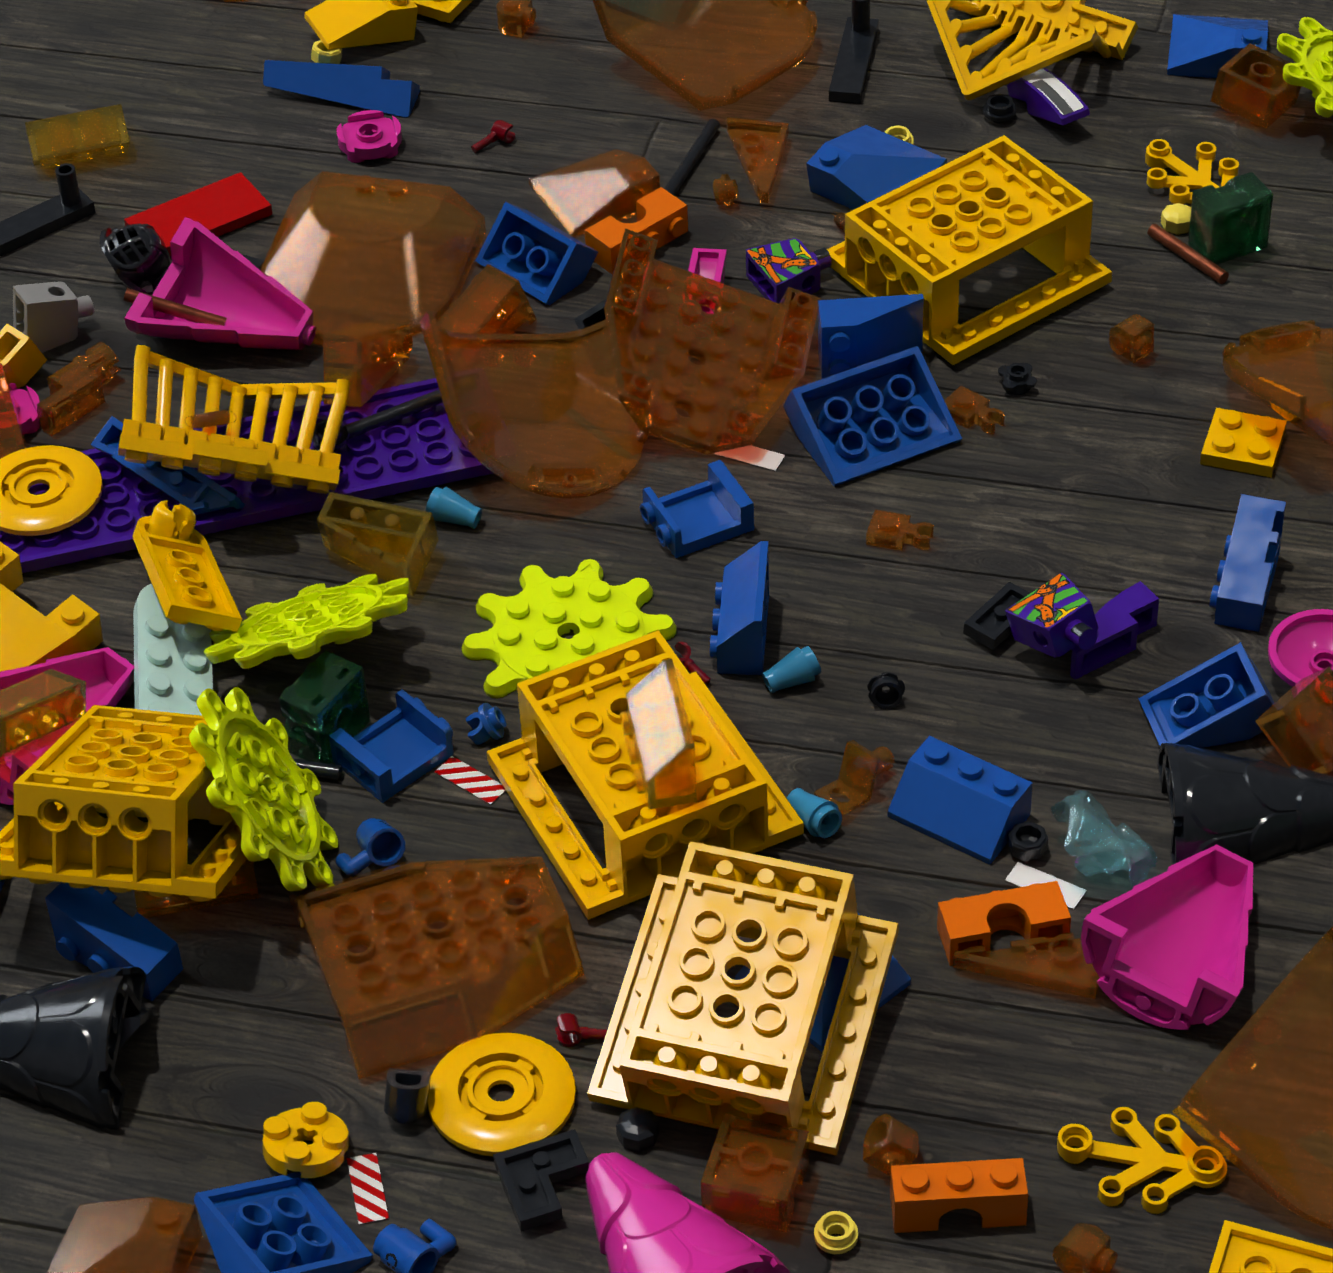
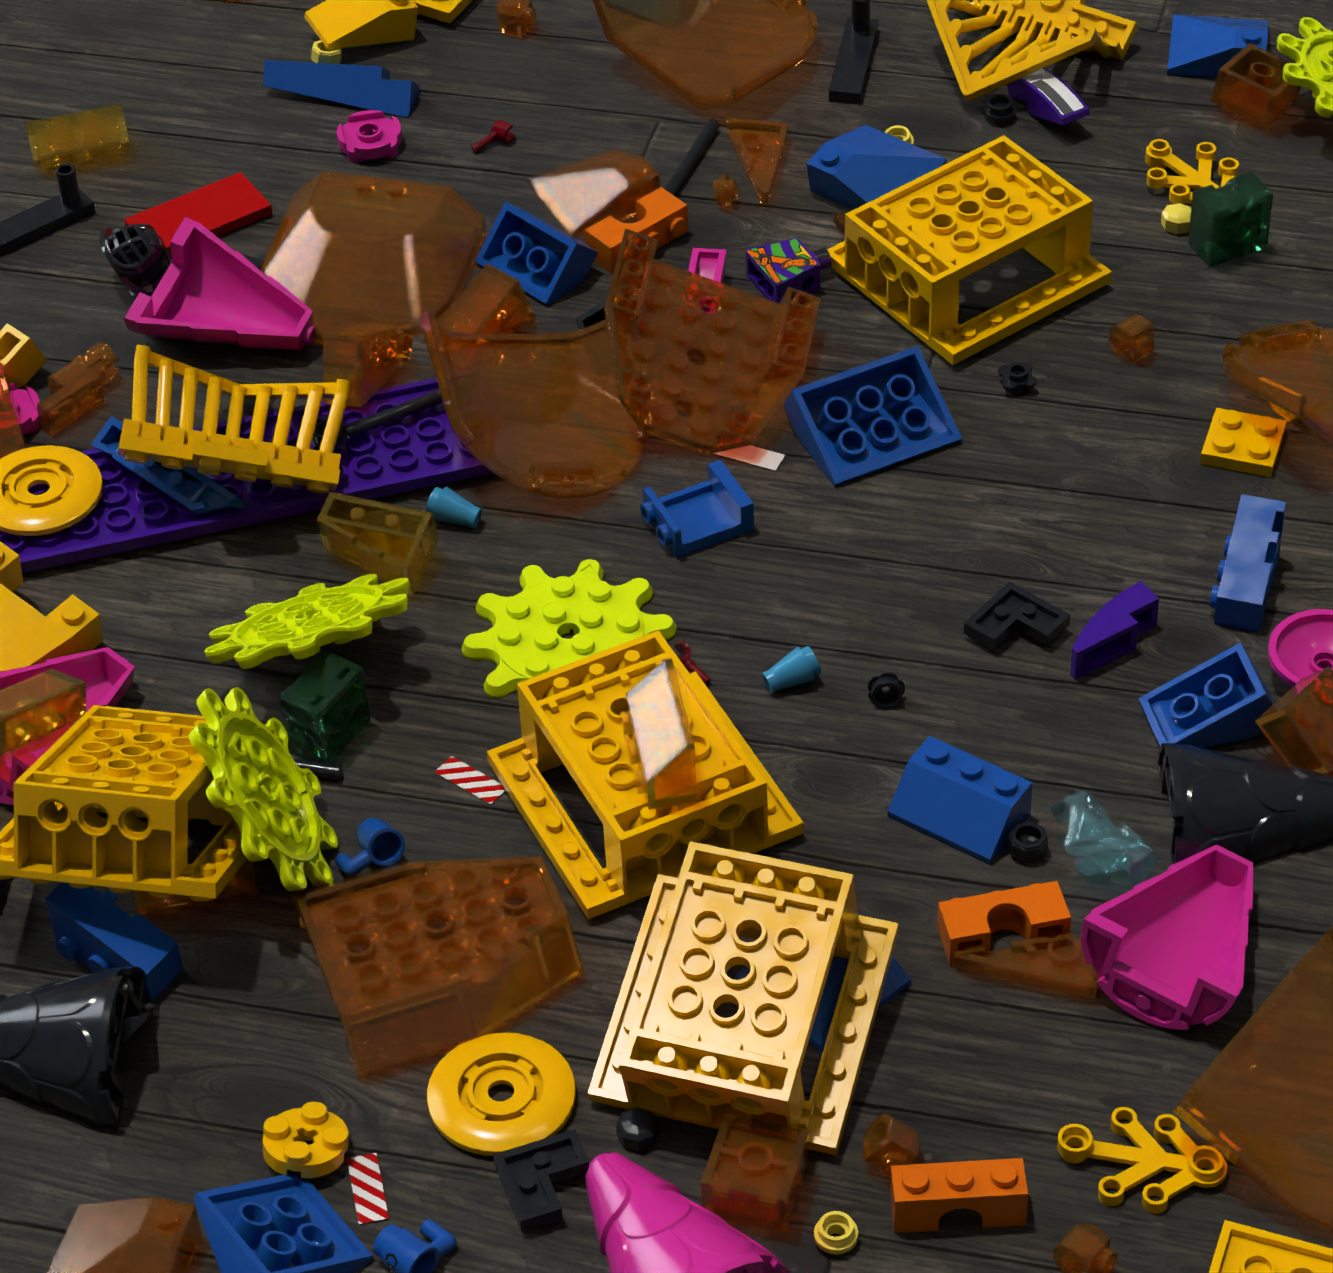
(49, 313): light grey torso -> none
(168, 659): light aqua plate -> none
(178, 310): copper bar -> none
(184, 569): yellow plate -> none
(210, 419): clear orange piece -> none
(394, 748): blue panel -> none
(406, 1095): black plate -> none
(486, 723): blue plate -> none
(570, 1033): dark red hand -> none
(742, 613): blue slope -> none
(818, 814): dark azure cone -> none
(857, 775): clear orange bracket -> none
(867, 330): blue slope -> none
(894, 529): clear orange plate -> none
(970, 408): clear orange plate -> none
(1024, 875): white sticker -> none
(1054, 618): dark purple torso -> none
(1188, 253): copper bar -> none

